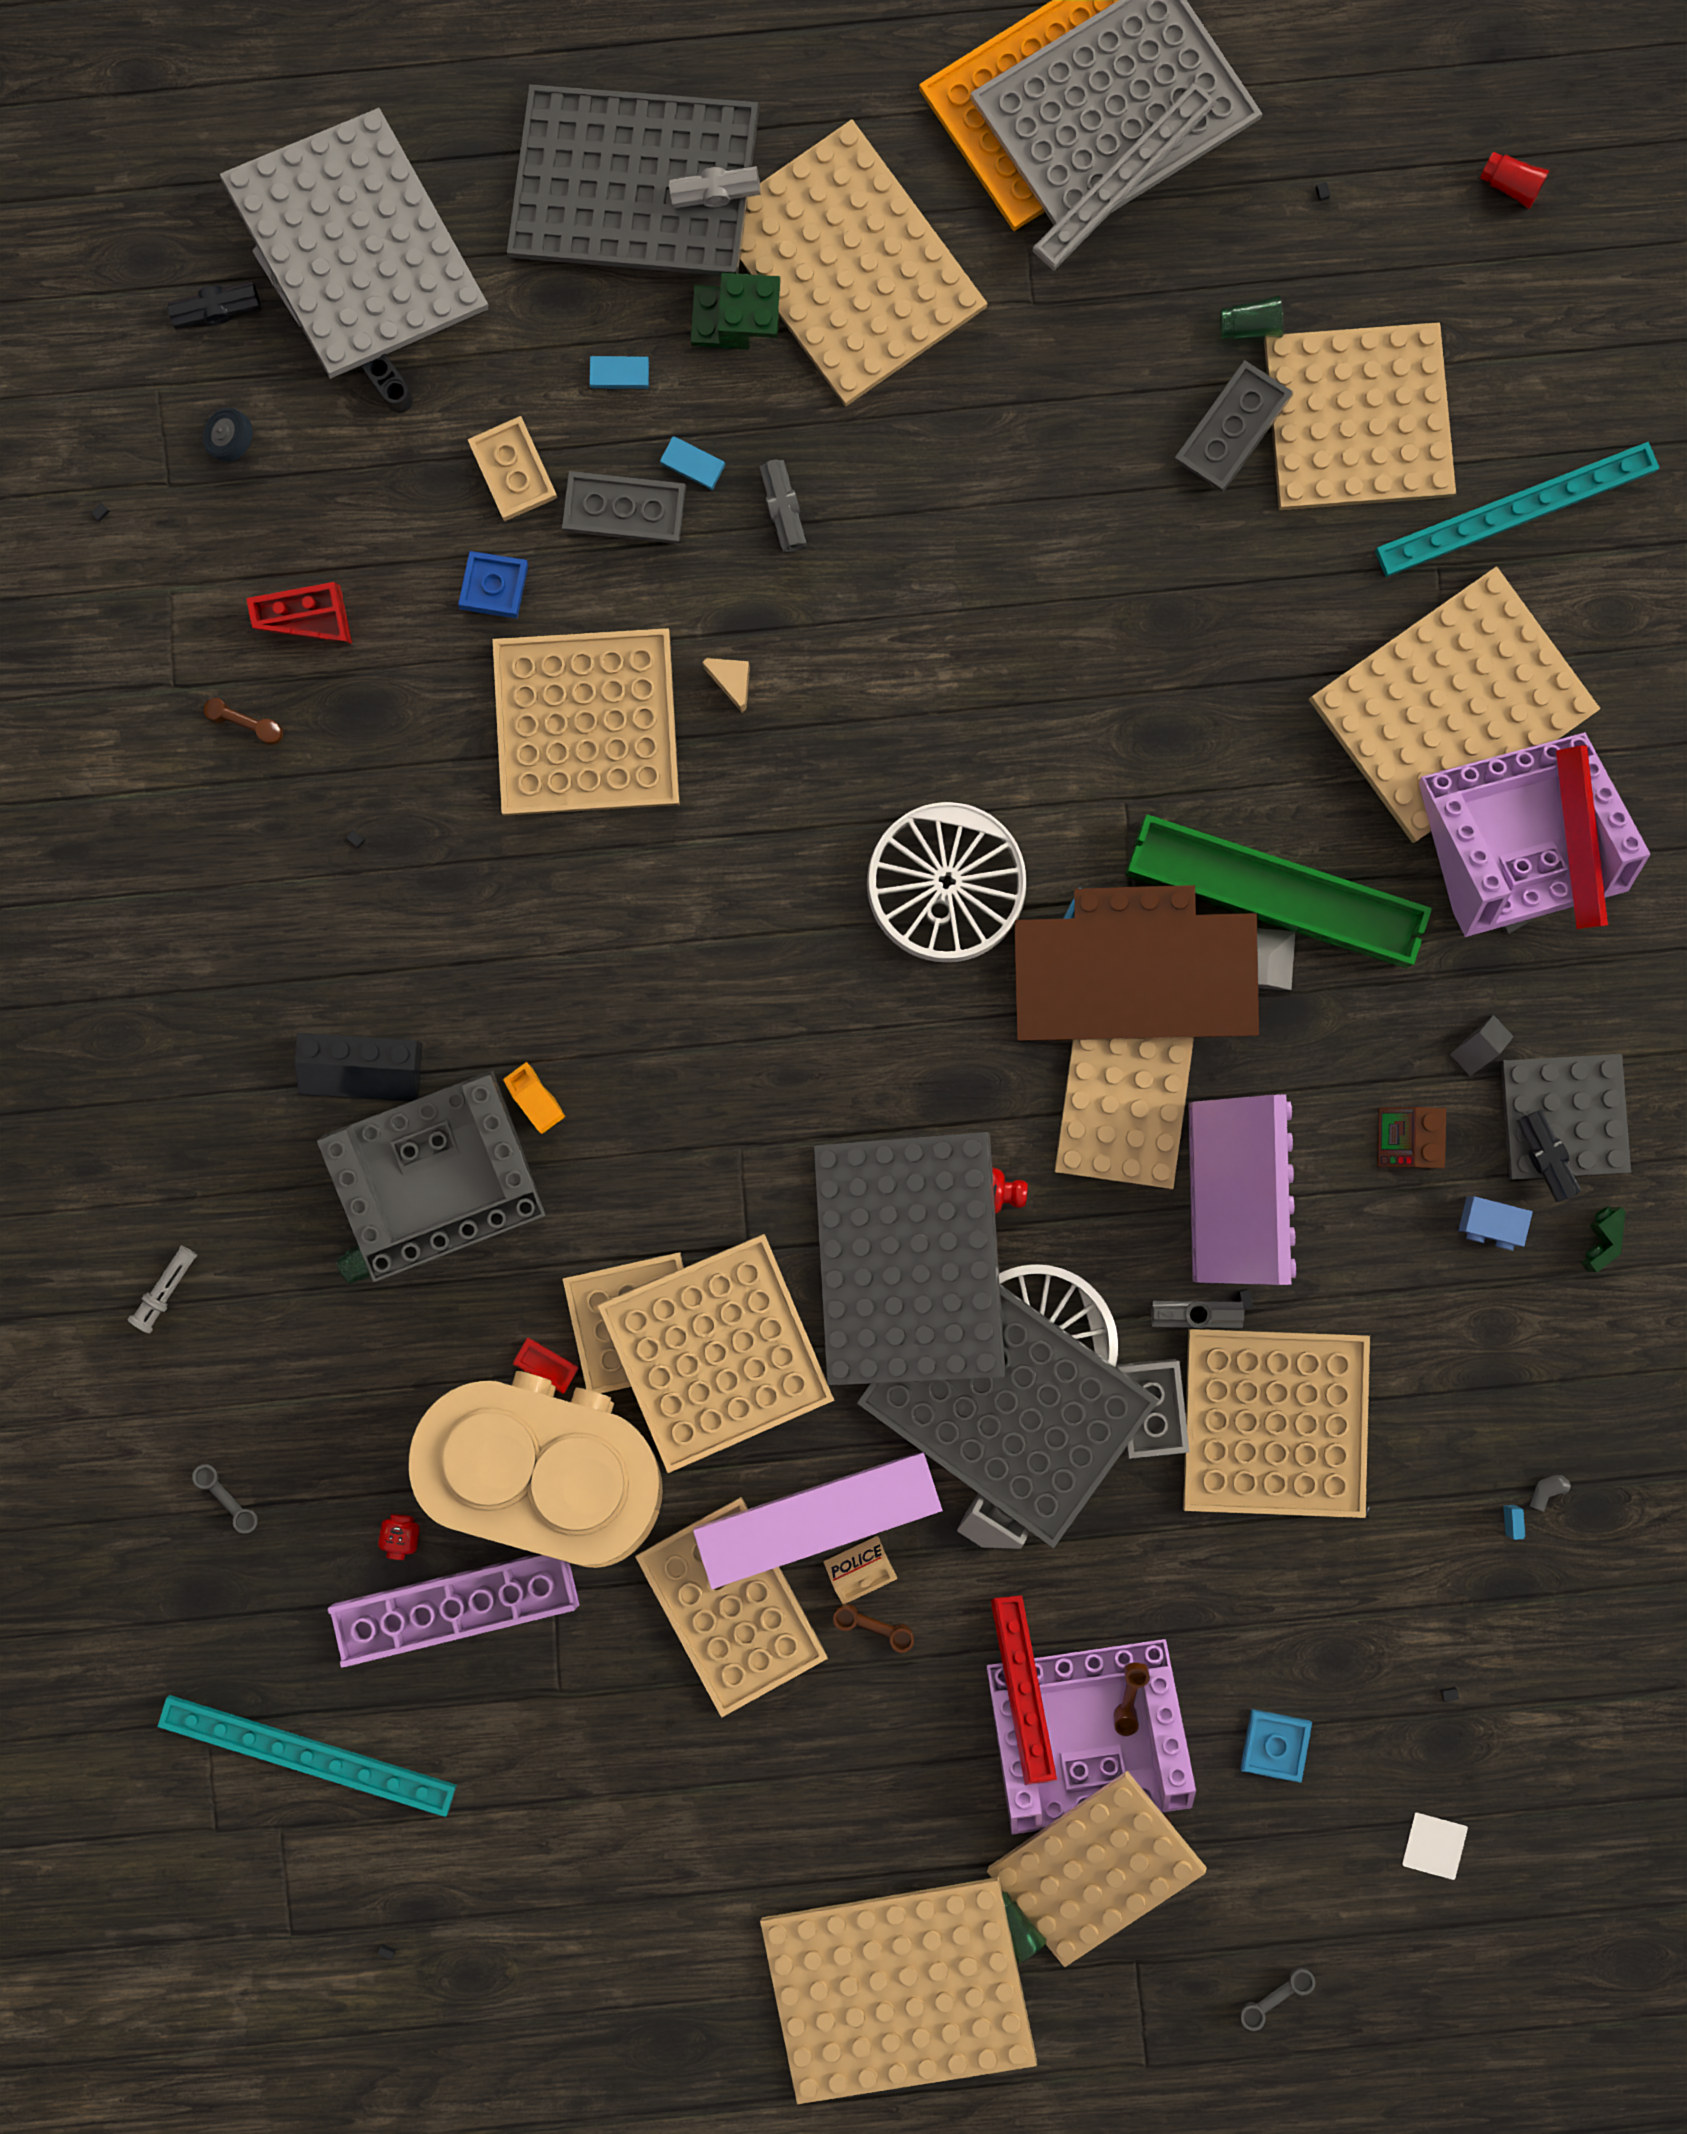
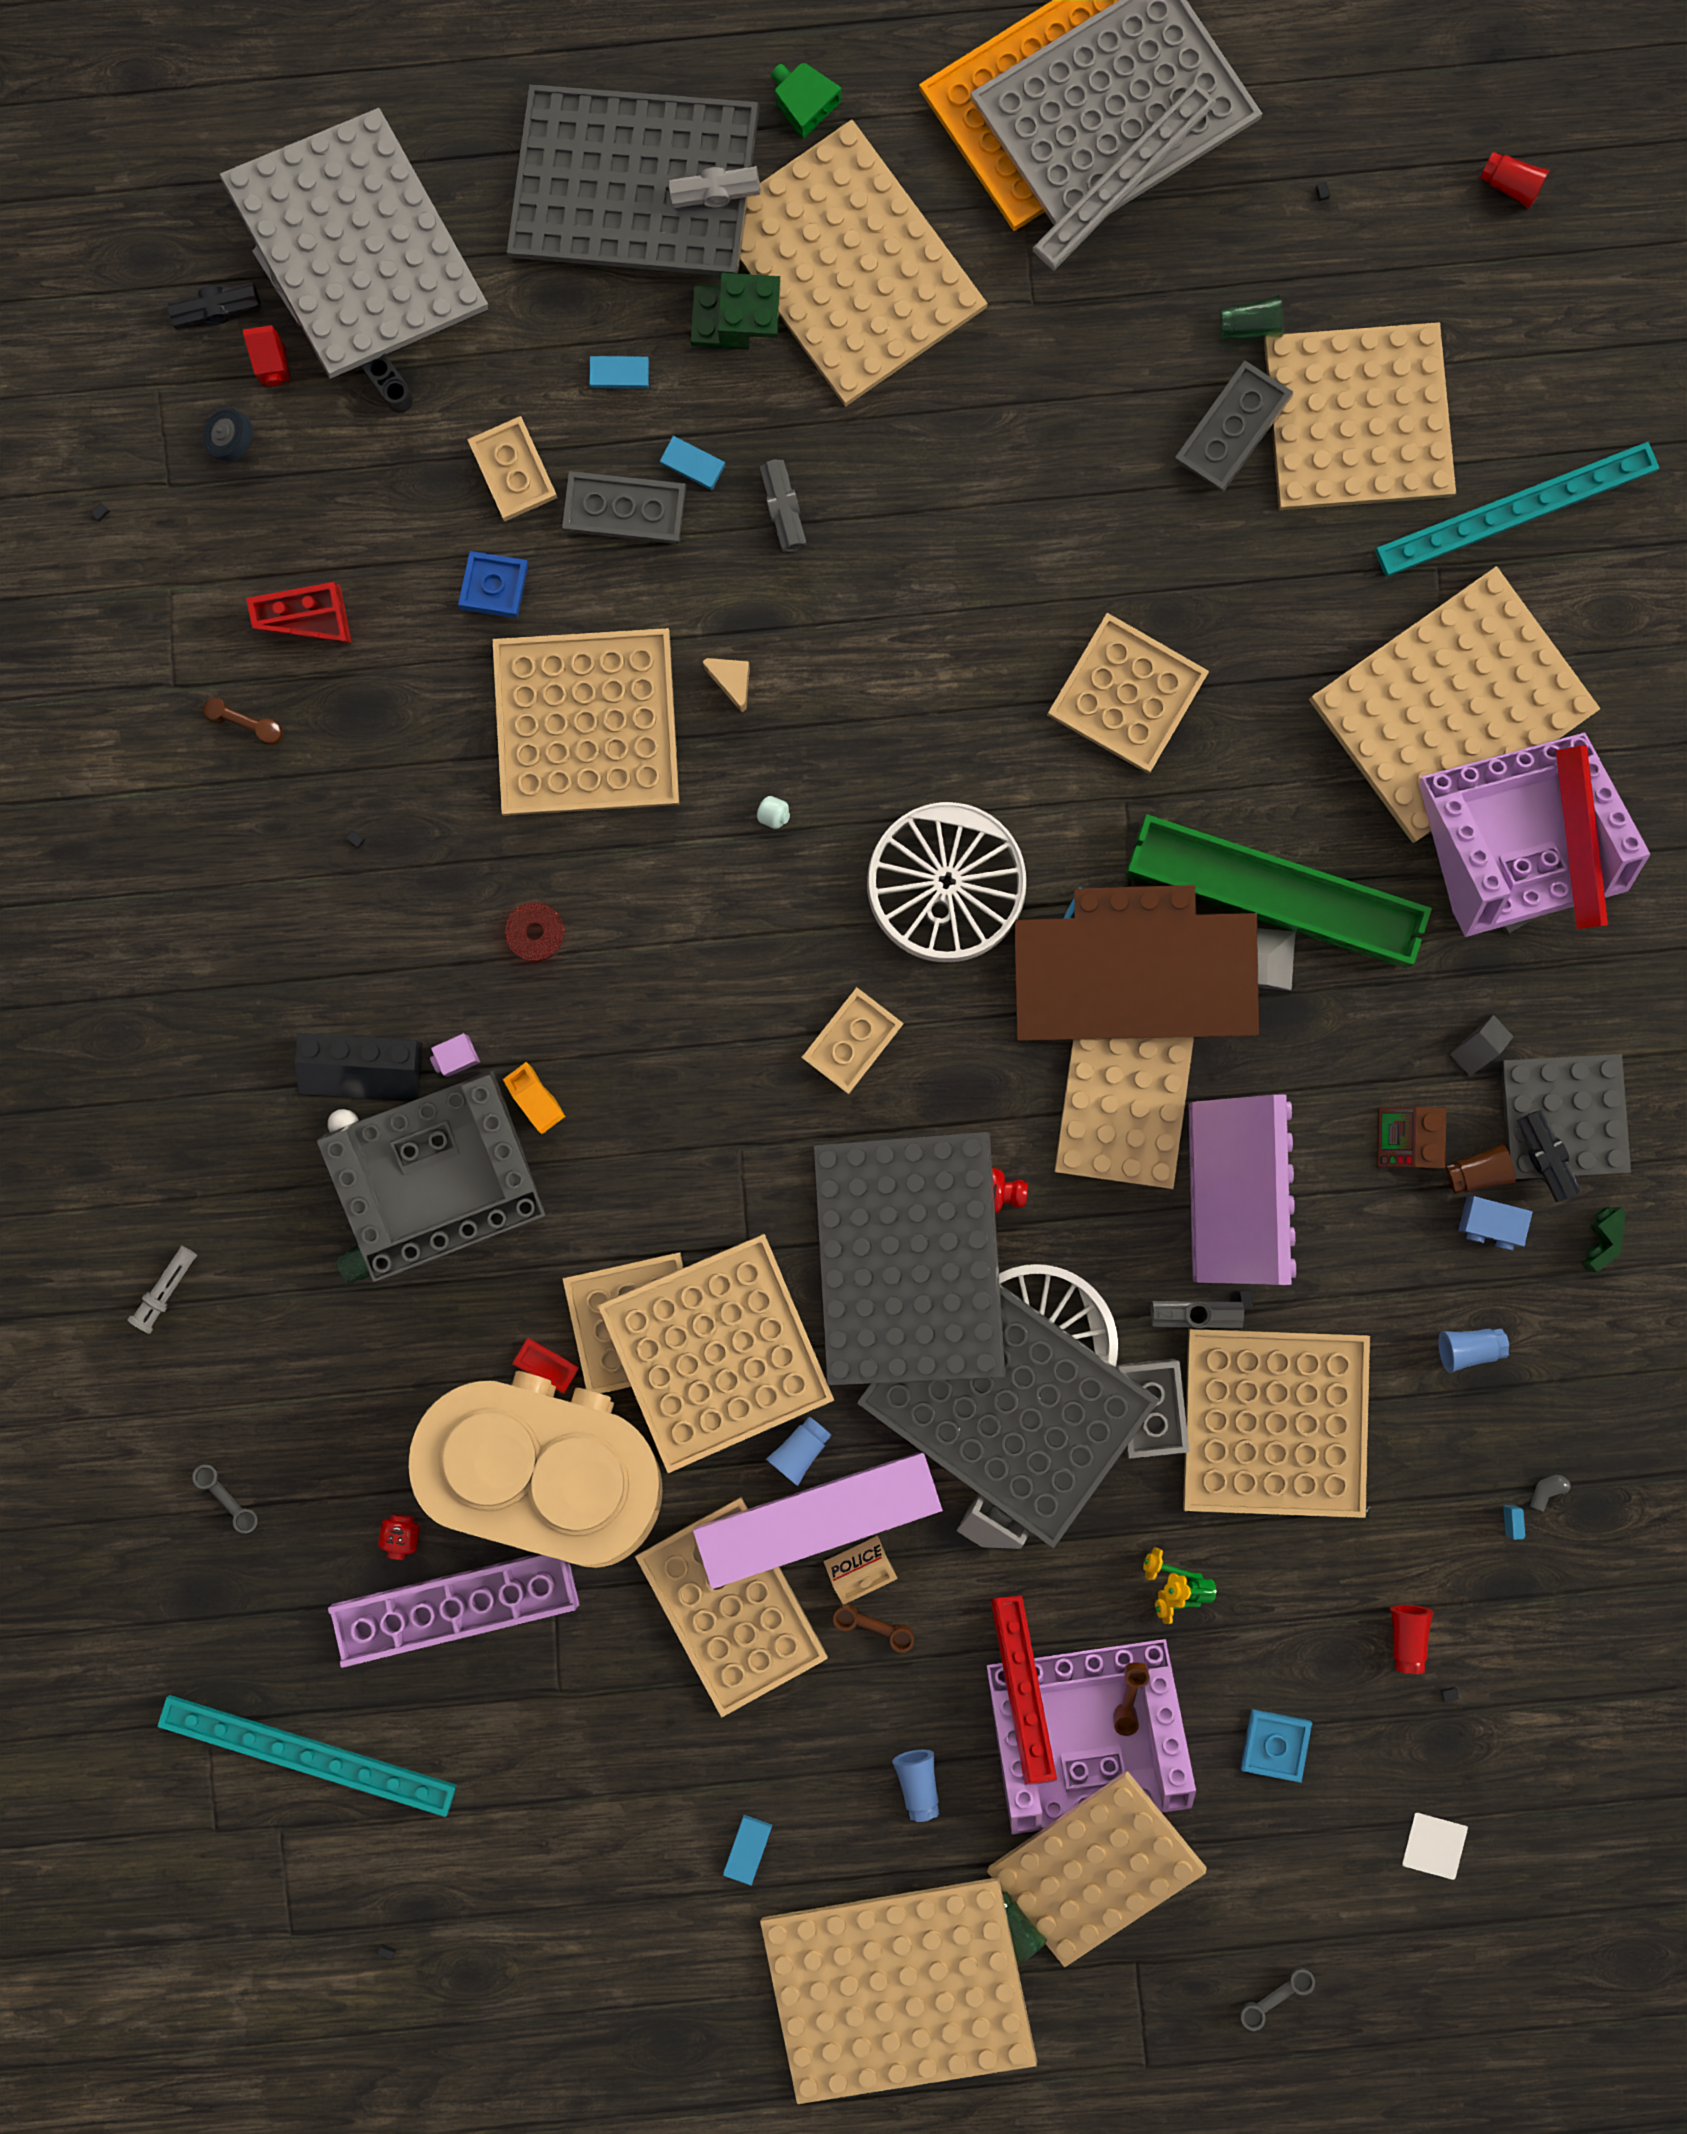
(267, 355): none -> red slope
(340, 1119): none -> white piece
(454, 1055): none -> lavender brick
(522, 919): none -> clear red tile
(747, 1850): none -> dark azure tile
(773, 812): none -> light aqua piece
(799, 1450): none -> medium blue plant
(804, 96): none -> green torso
(852, 1040): none -> tan plate
(918, 1783): none -> medium blue plant
(1128, 693): none -> tan plate
(1177, 1589): none -> plant
(1410, 1637): none -> red plant
(1471, 1348): none -> medium blue plant
(1482, 1171): none -> reddish brown plant

